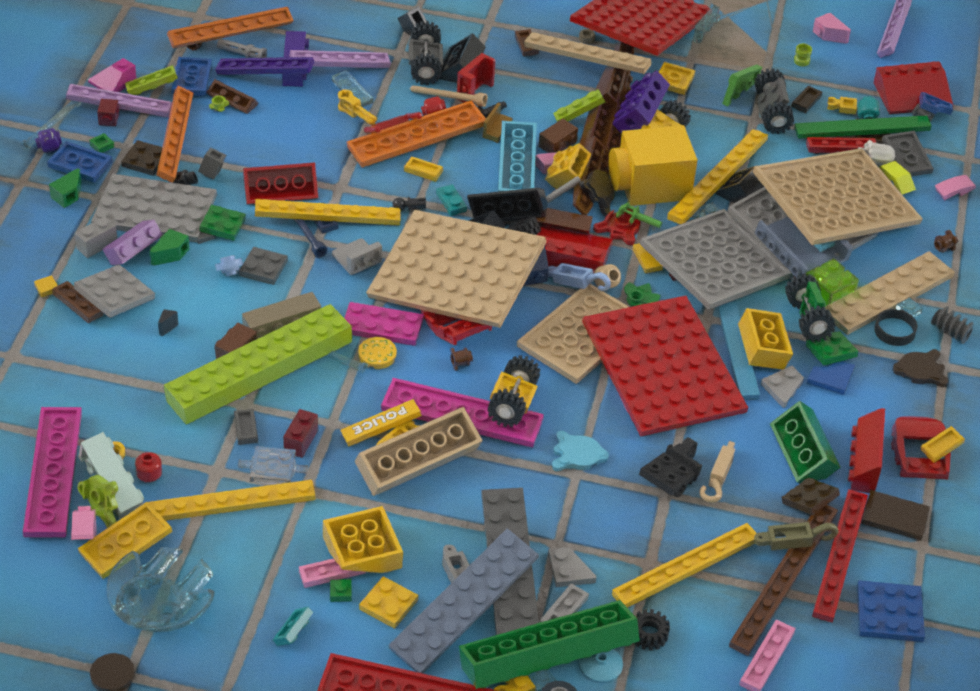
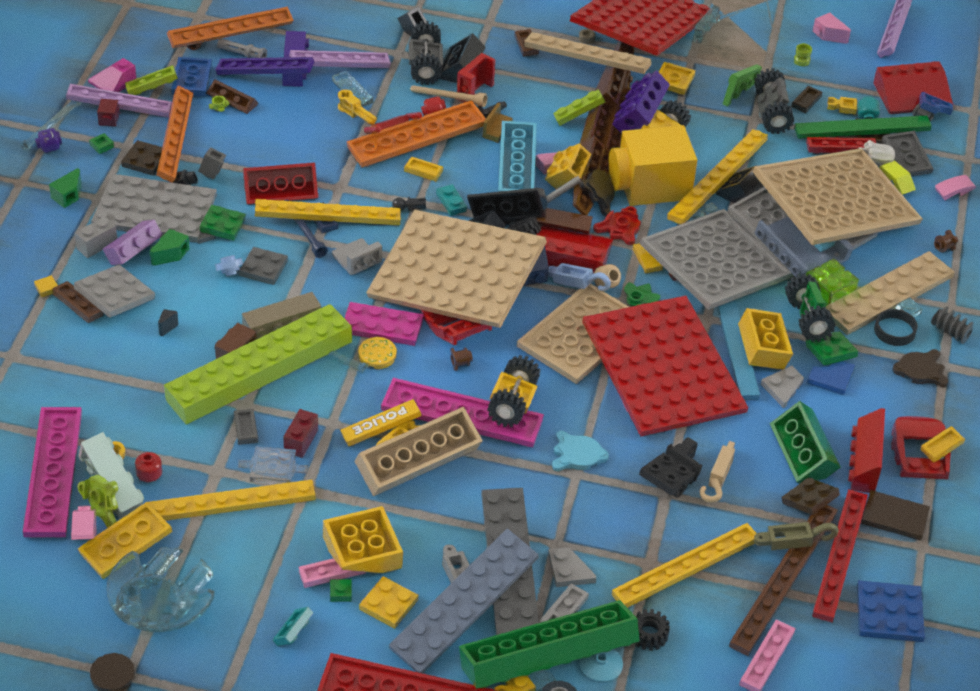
(73, 156): blue plate -> none
(558, 137): reddish brown brick -> none
(636, 215): bright green piece -> none

